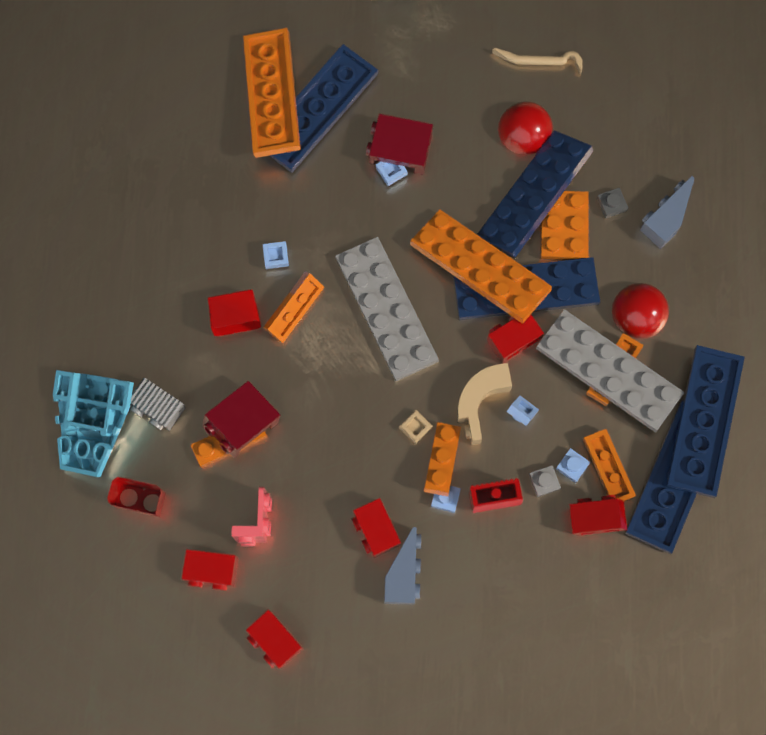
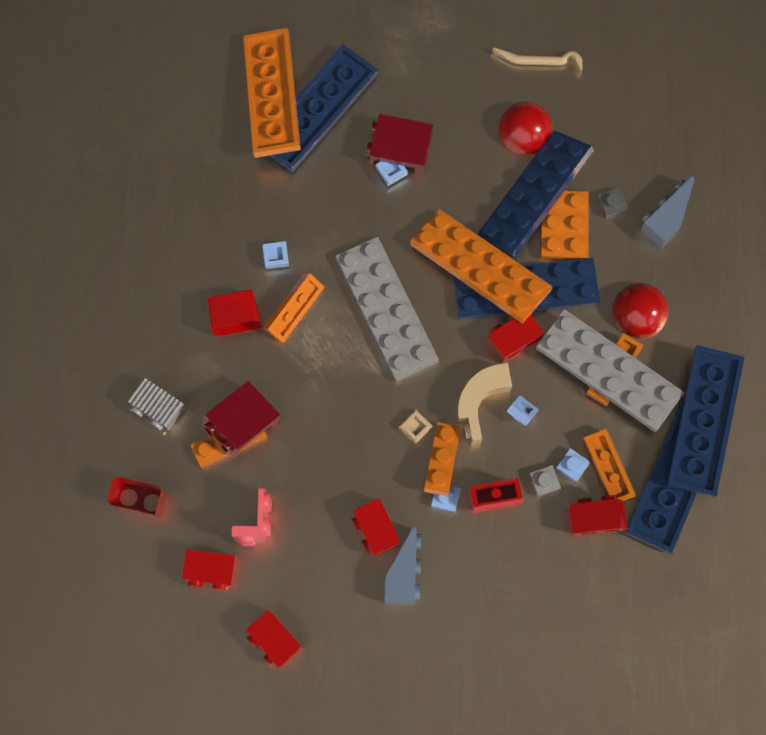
(89, 418): medium azure wedge -> none

